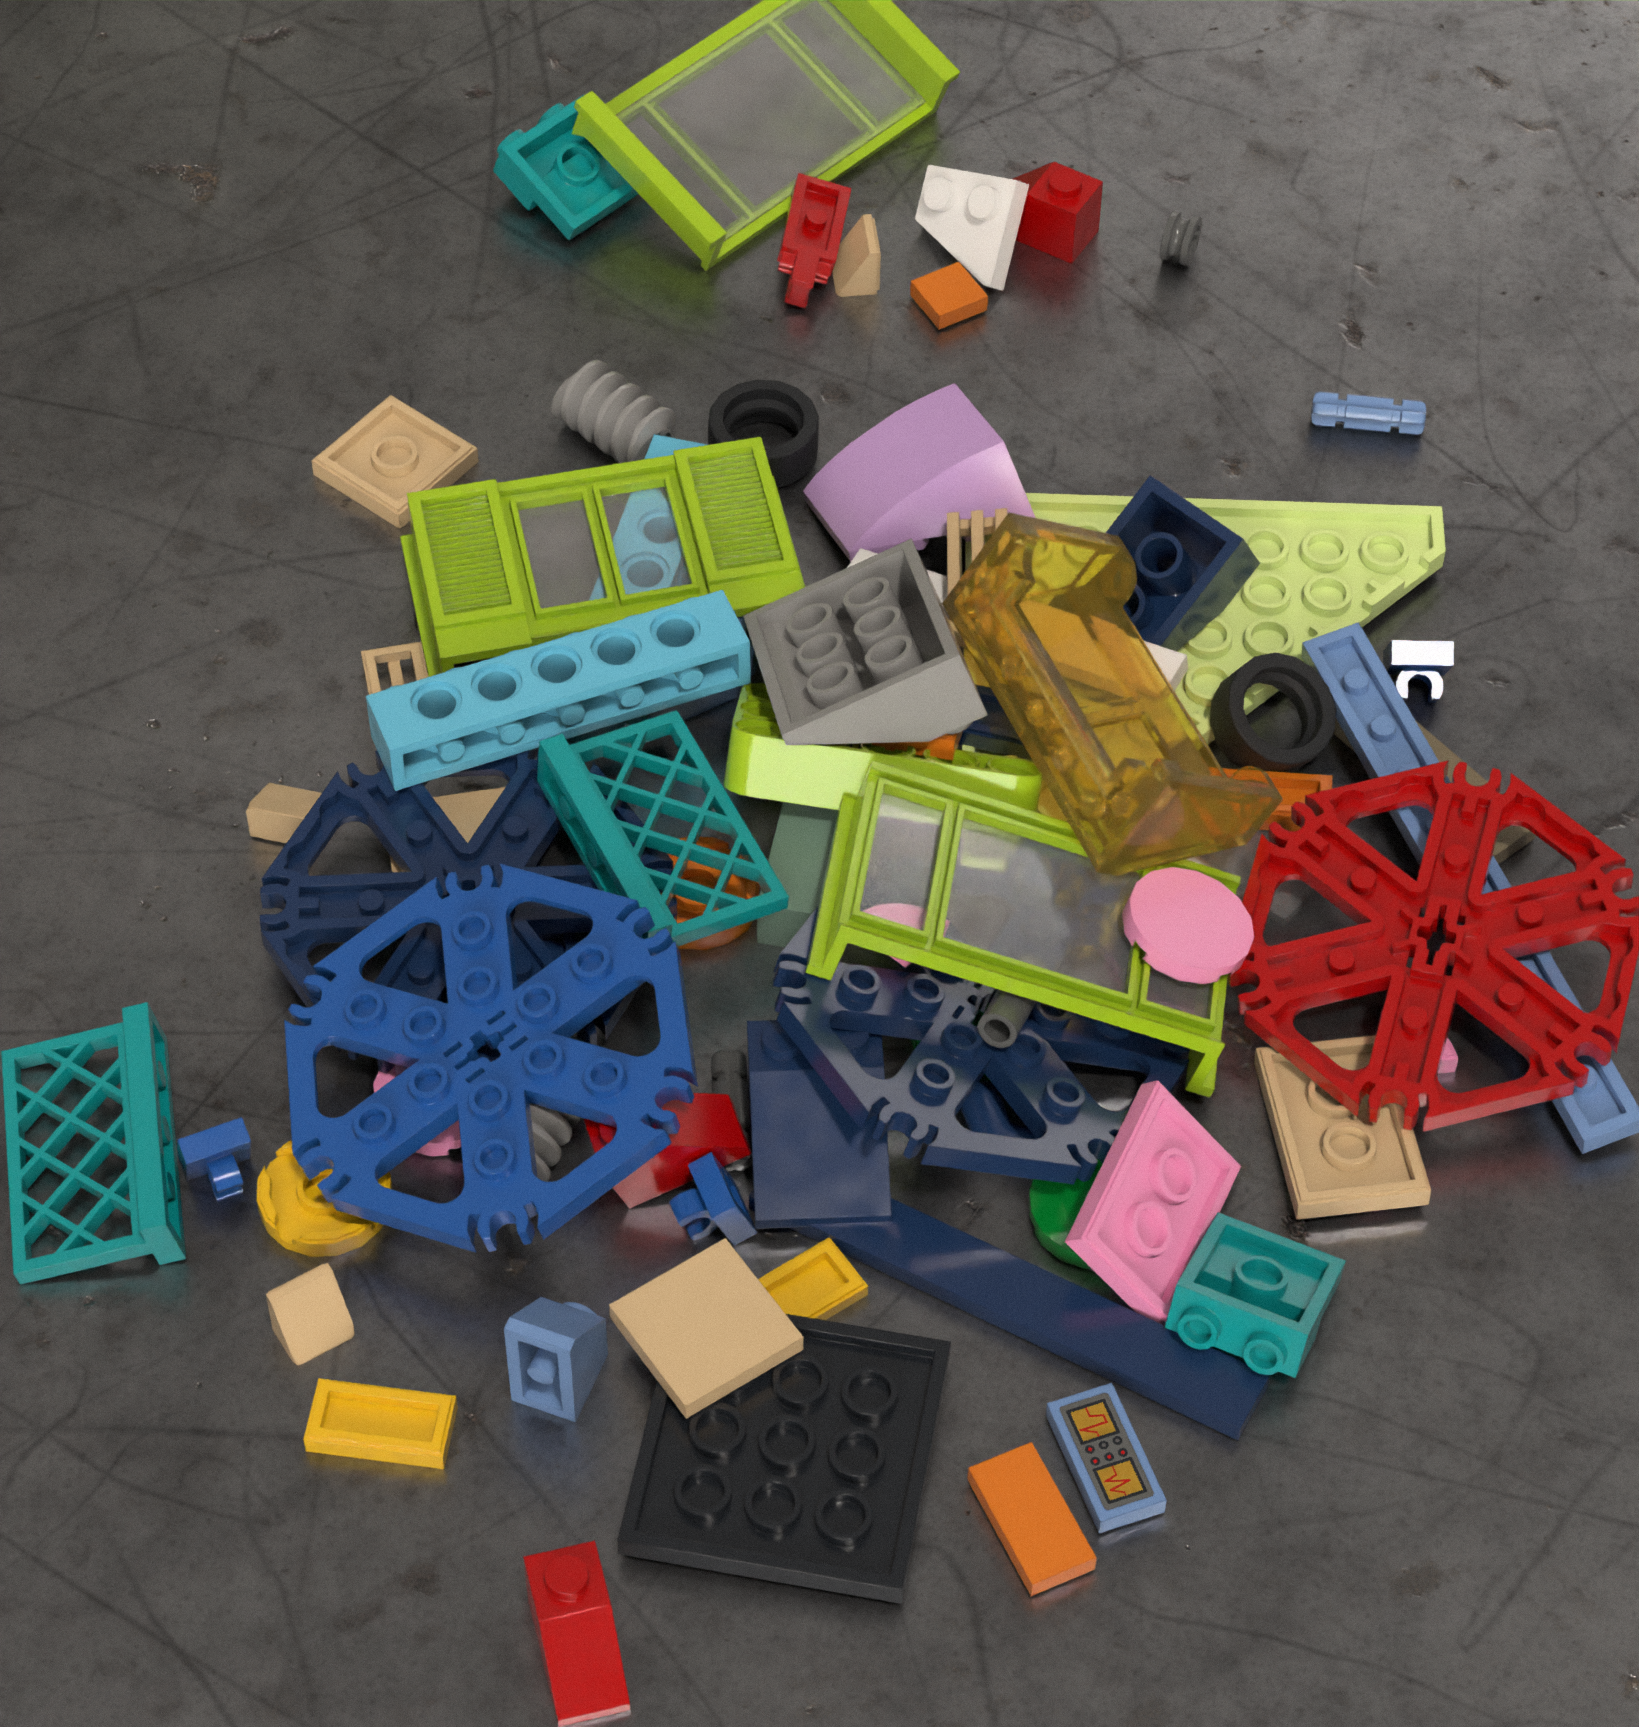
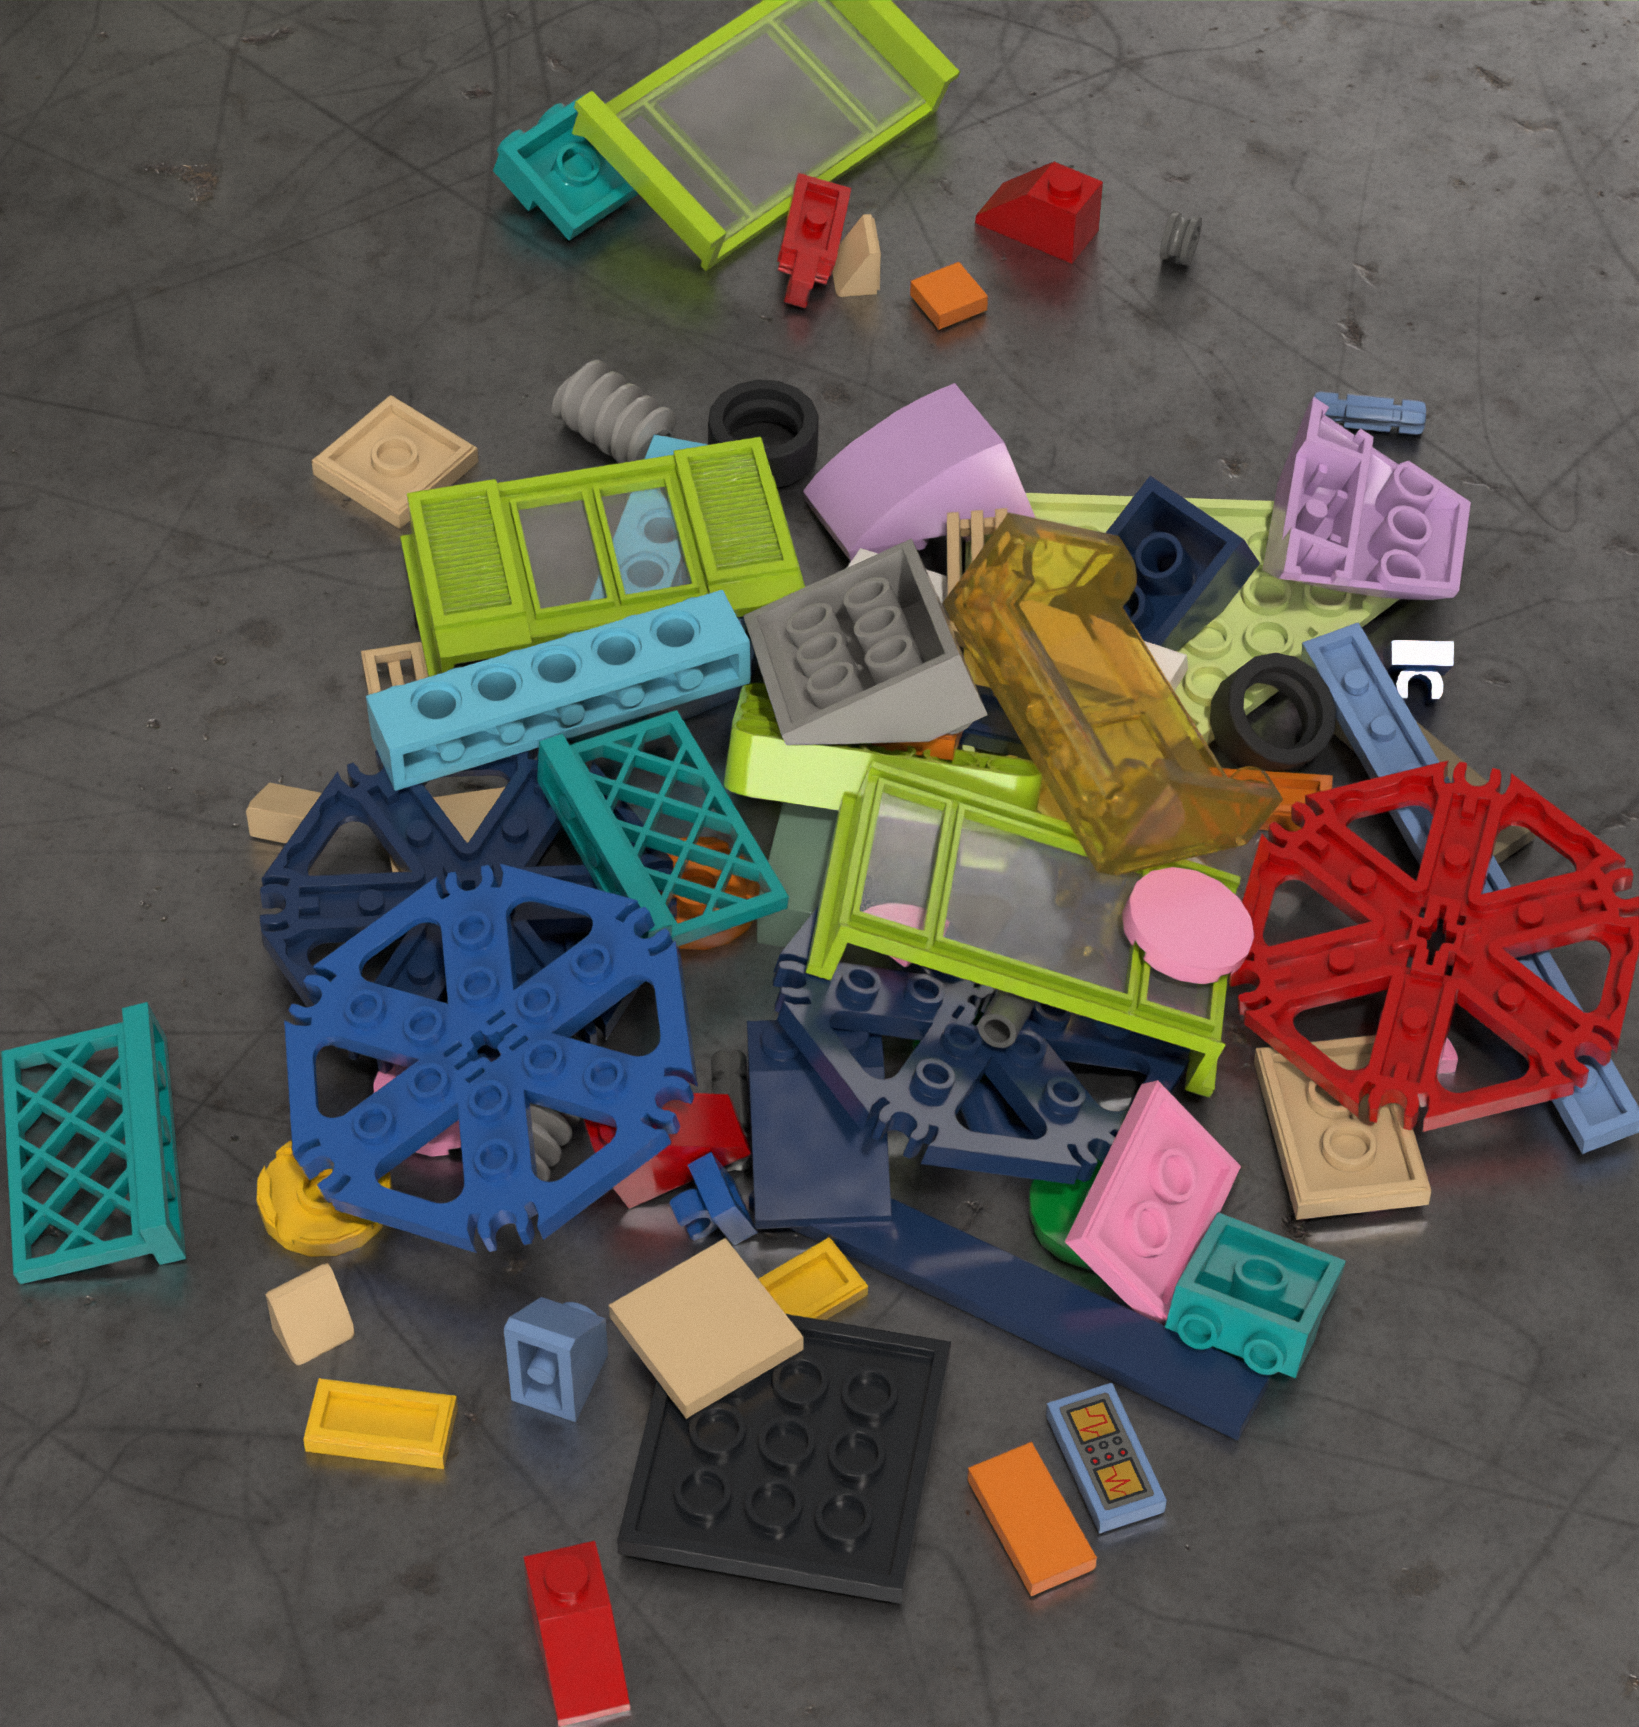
(217, 1155): blue tile -> none
(973, 219): white wing -> none
(1361, 520): none -> lavender wedge

